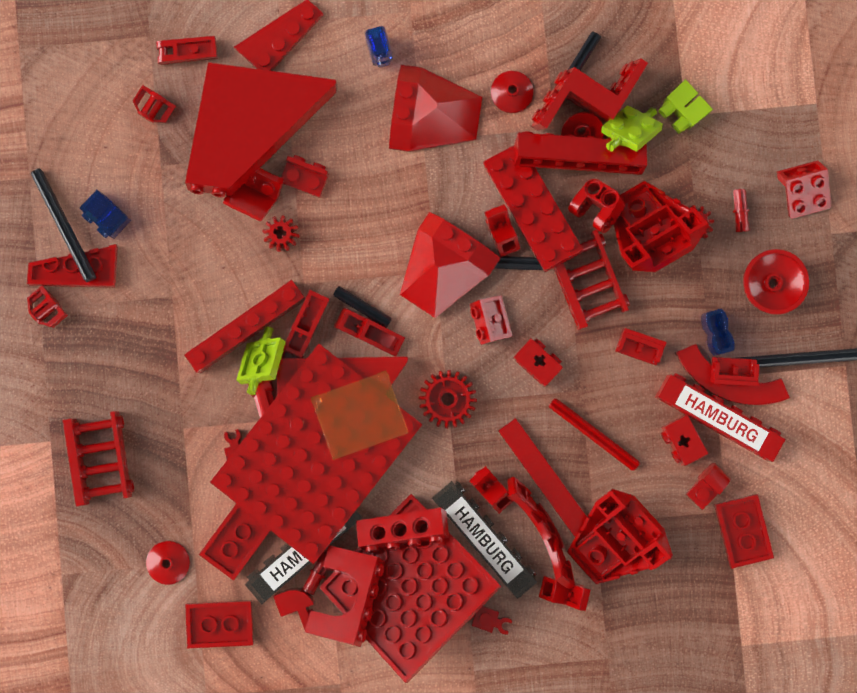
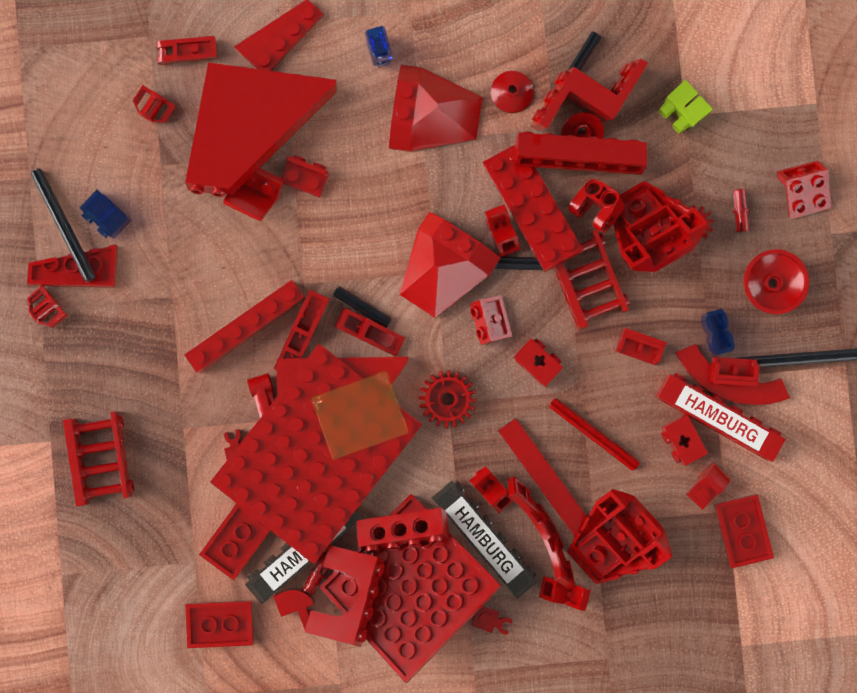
(178, 560): red dish -> none
(260, 360): lime plate -> none
(287, 228): red gear -> none
(631, 128): lime plate -> none

